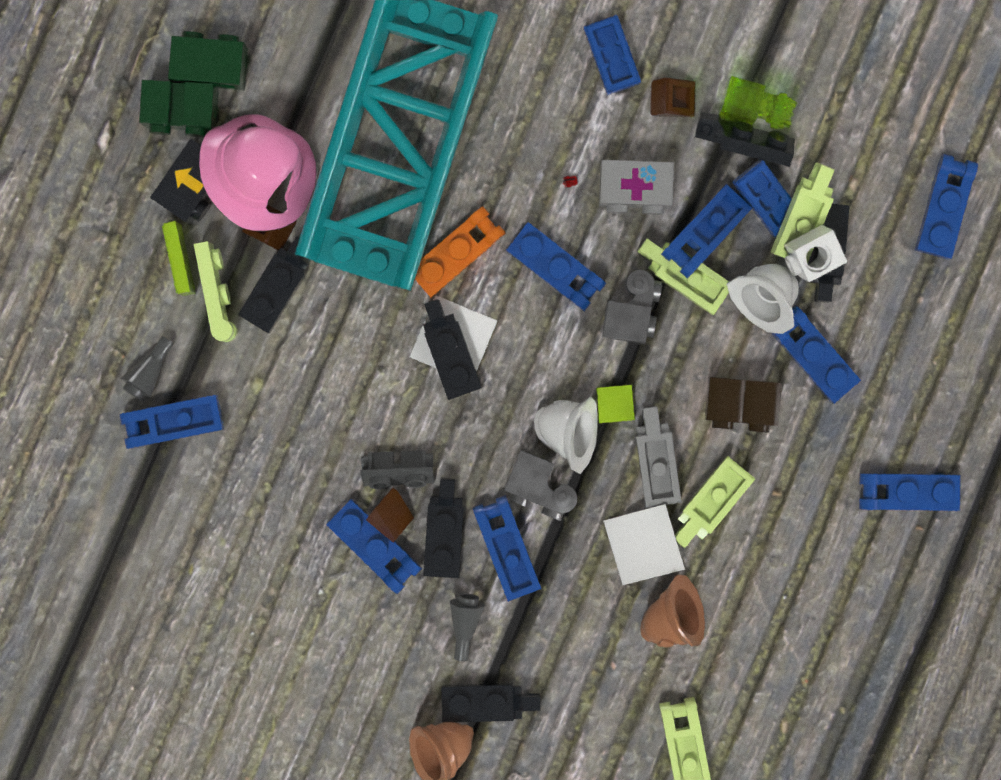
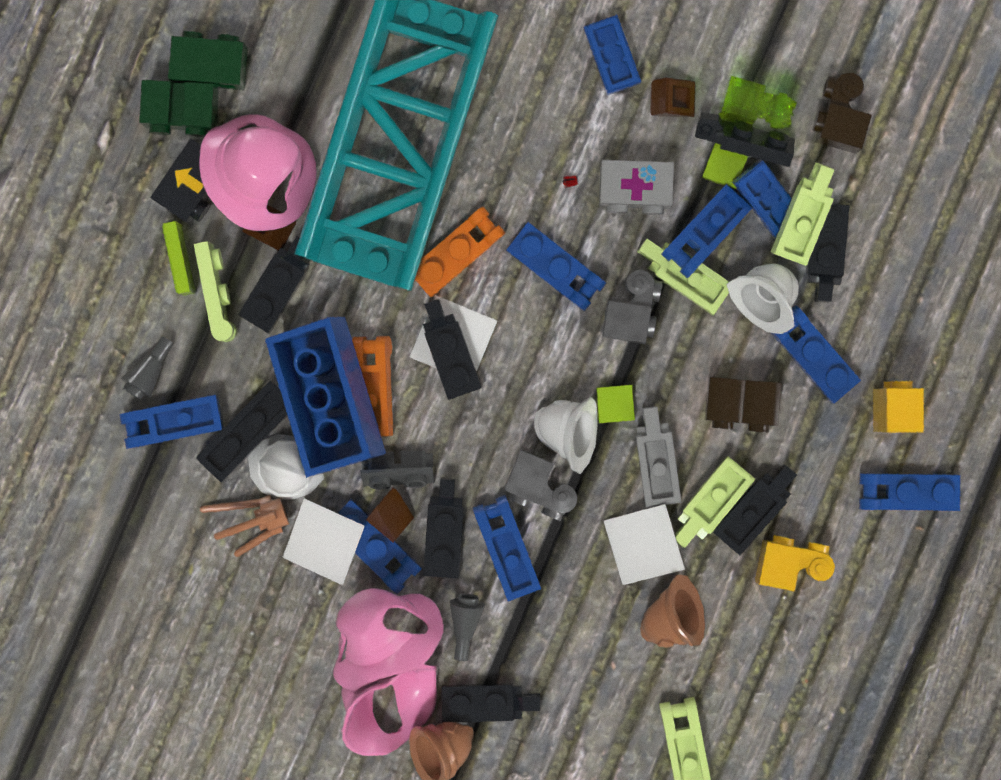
(244, 433): none -> black plate
(269, 516): none -> nougat plant
(279, 470): none -> white piece
(323, 541): none -> white sticker
(325, 396): none -> blue brick
(377, 378): none -> orange plate
(377, 651): none -> bright pink piece
(415, 702): none -> bright pink piece
(724, 166): none -> lime tile
(755, 510): none -> black hinge
(782, 561): none -> yellow brick
(829, 253): white brick -> none
(839, 123): none -> dark brown brick
(898, 408): none -> yellow brick
(945, 207): blue plate -> none

